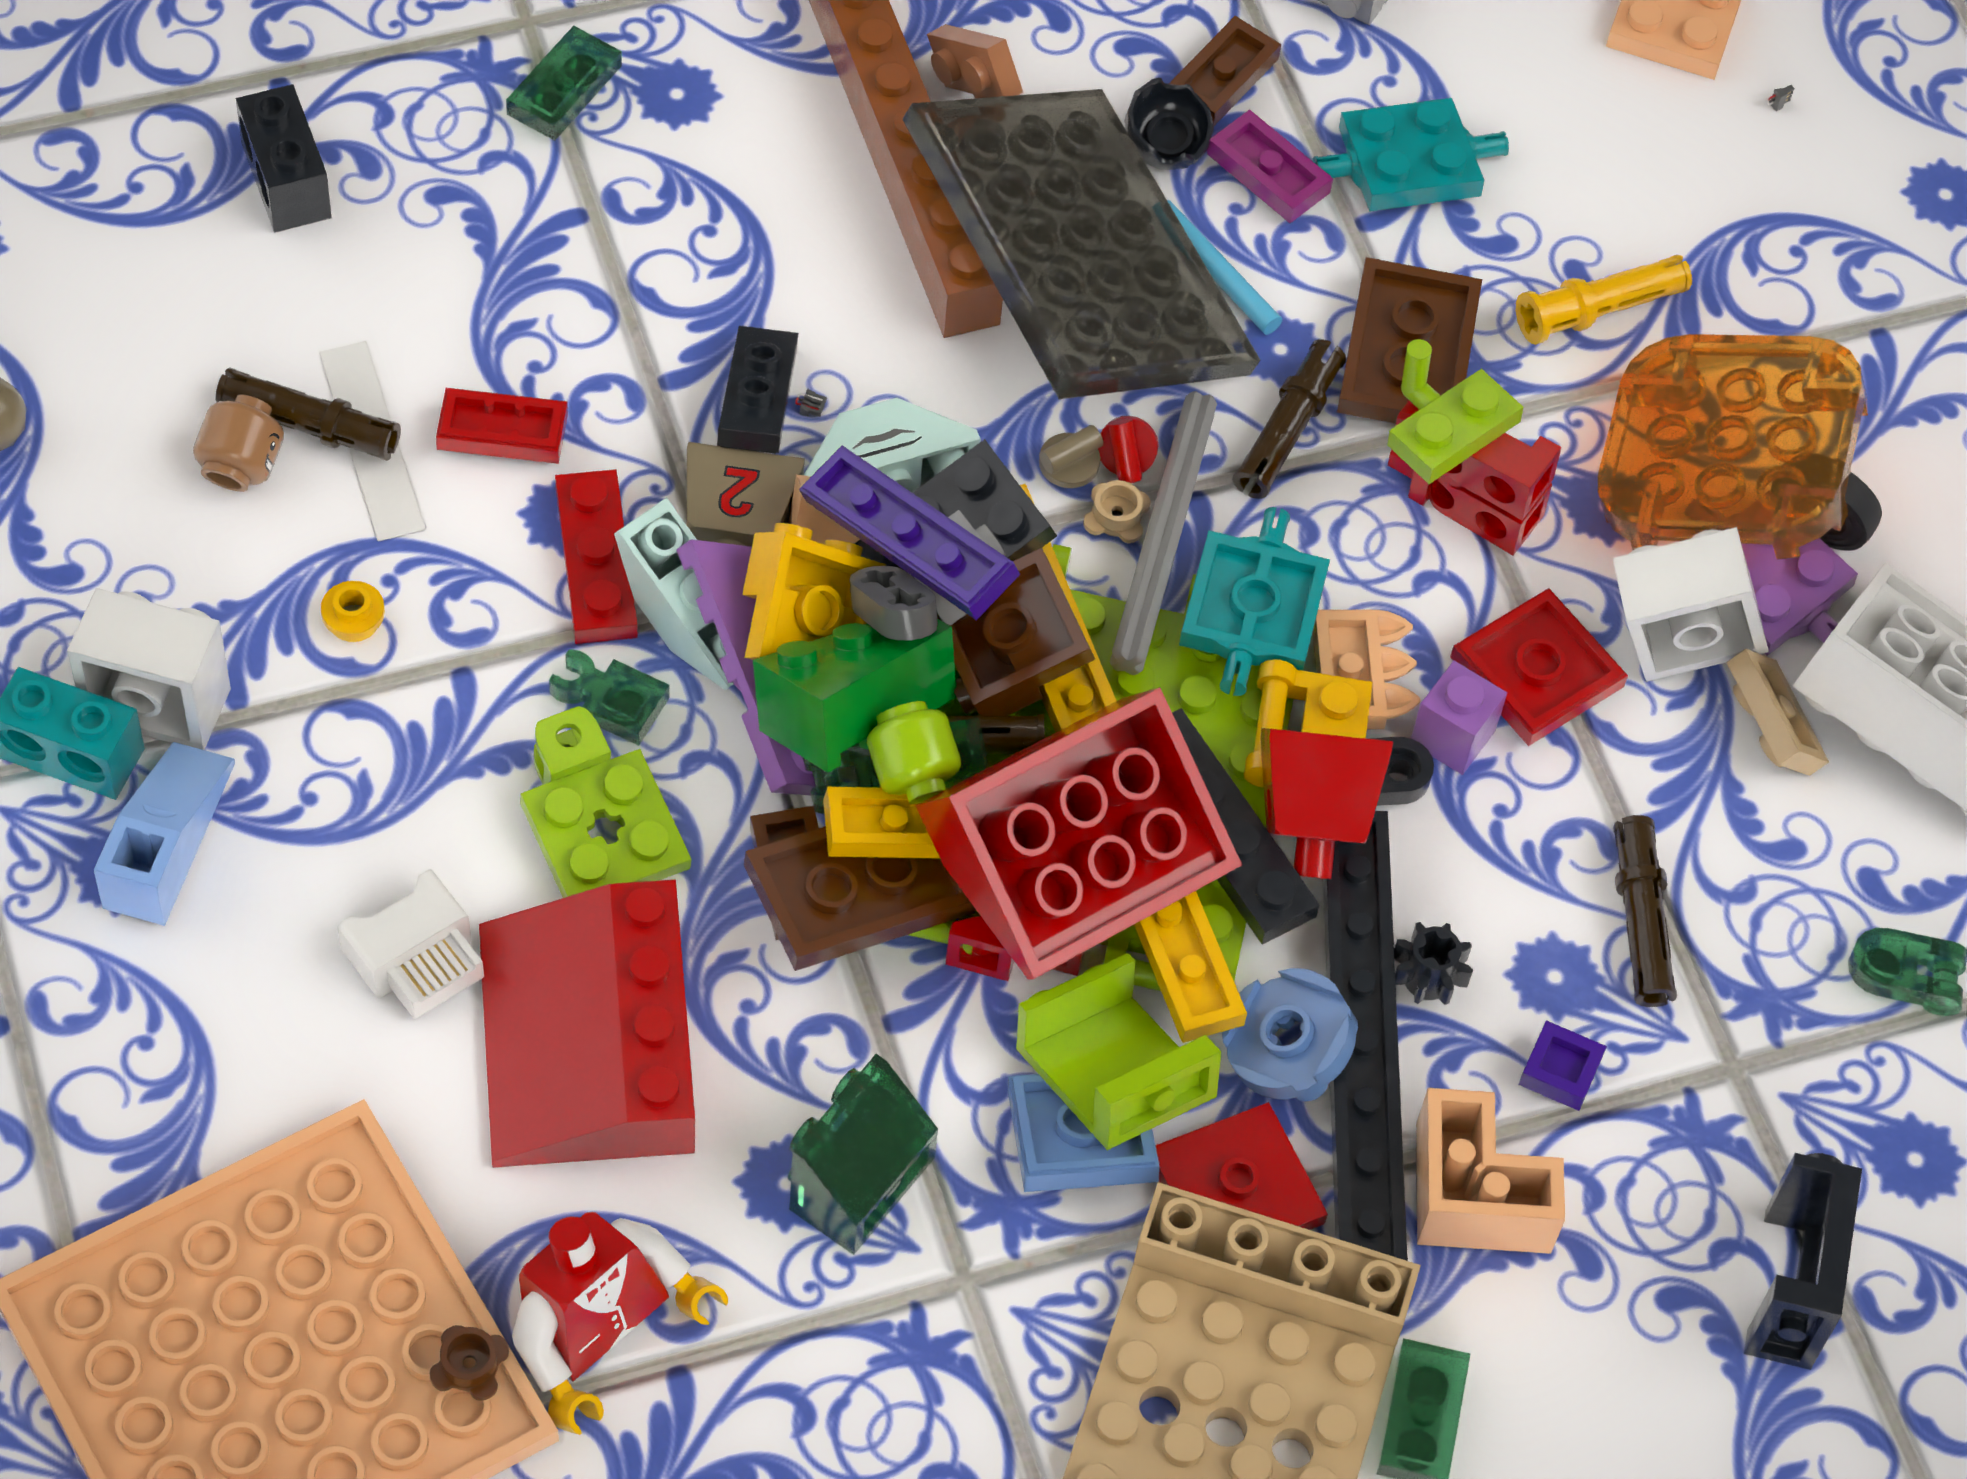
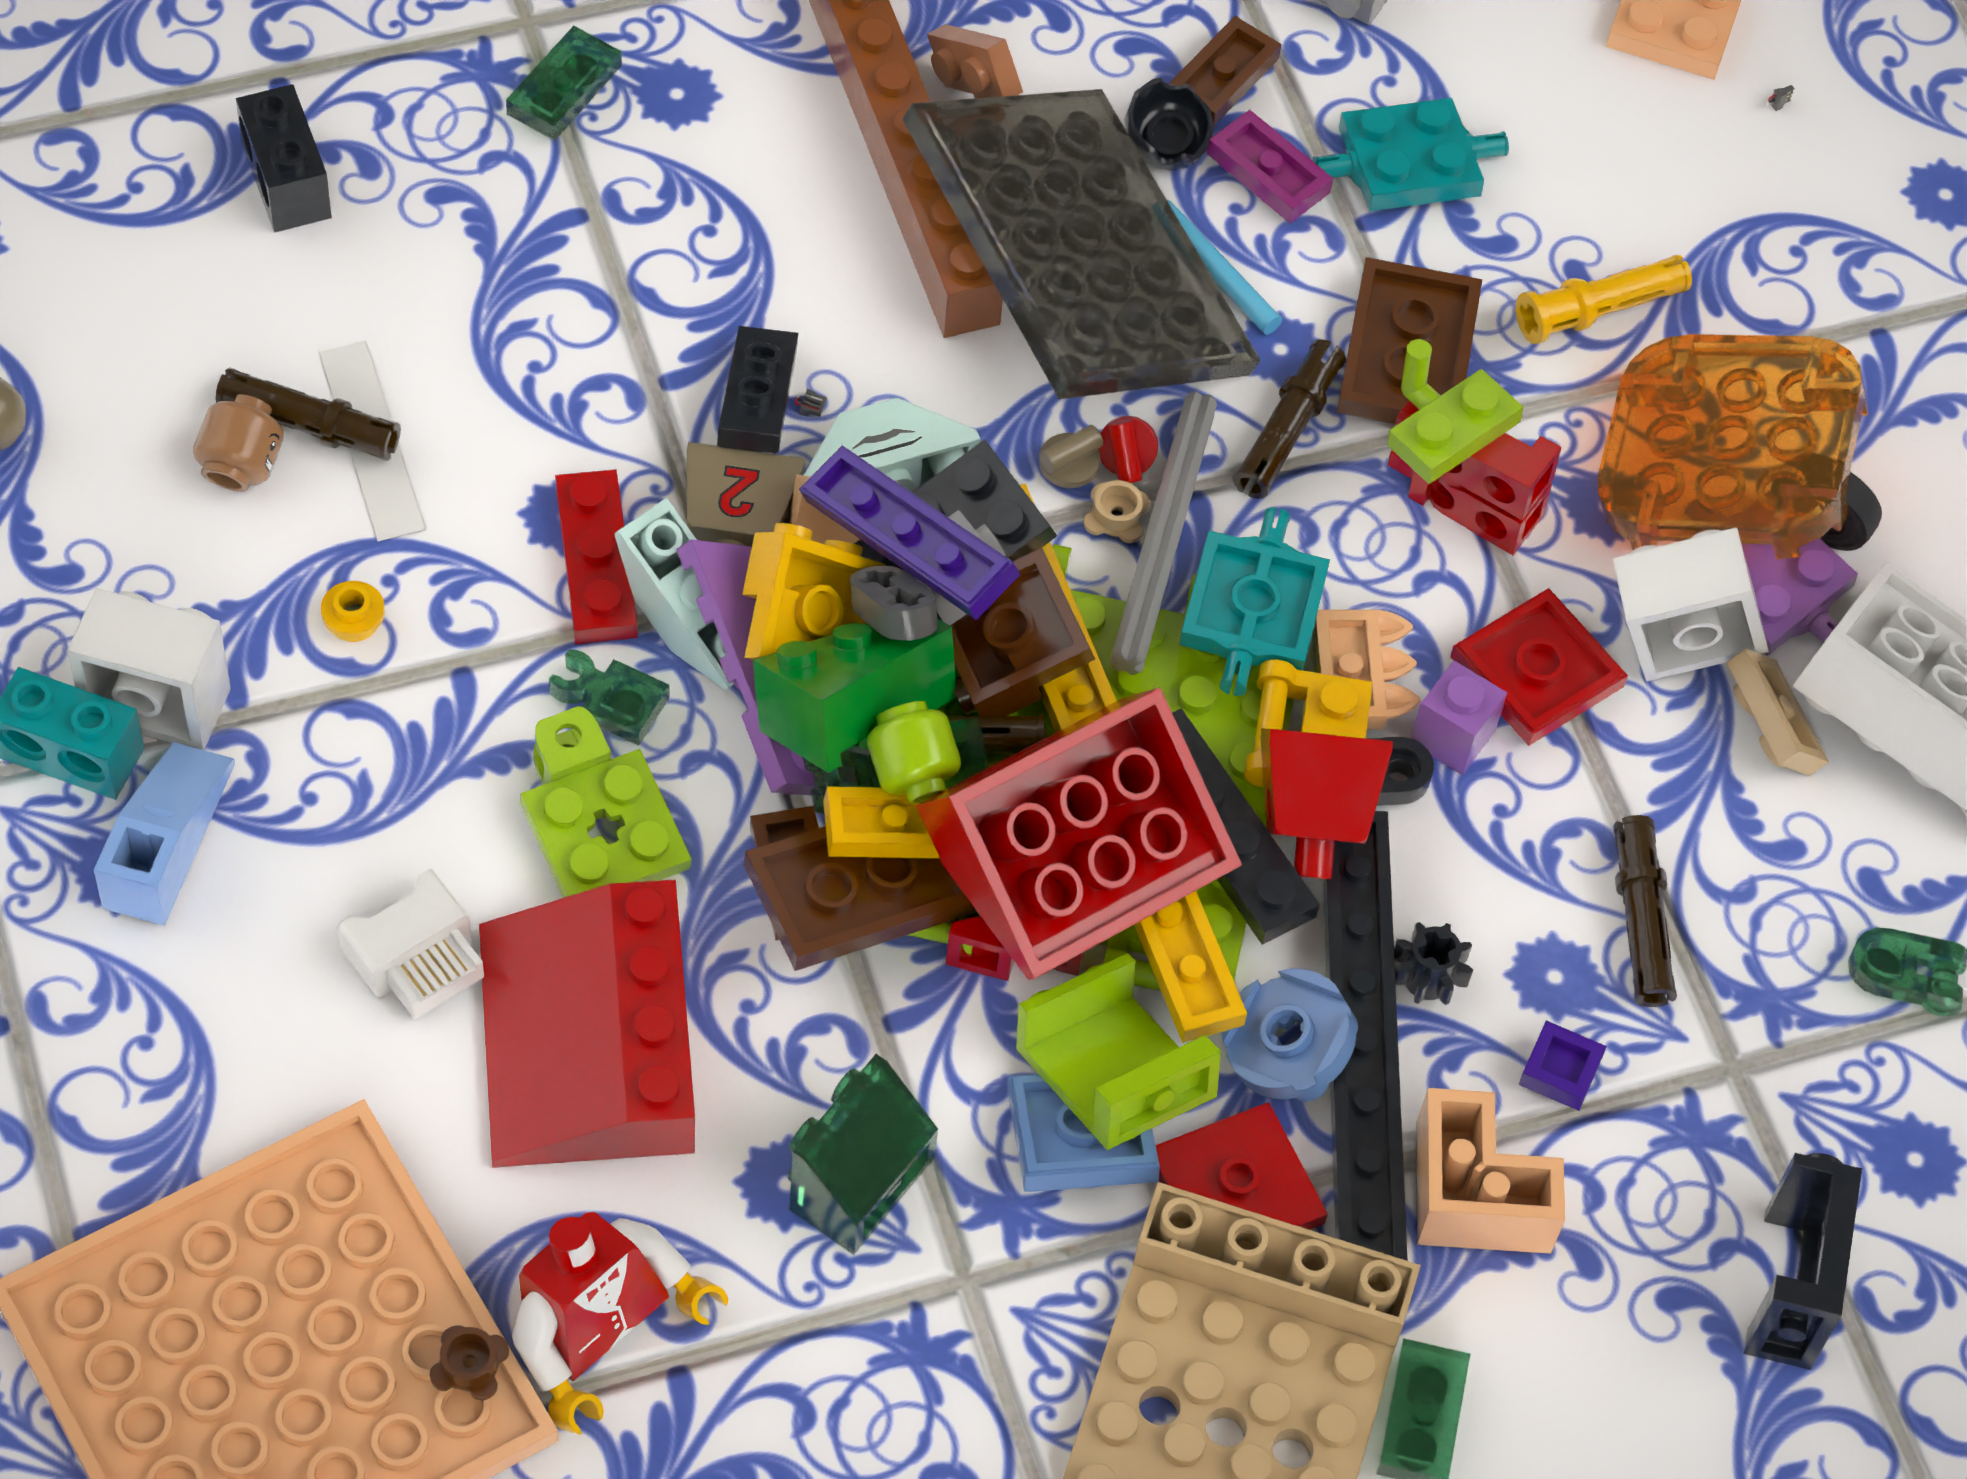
(502, 425): red plate -> none

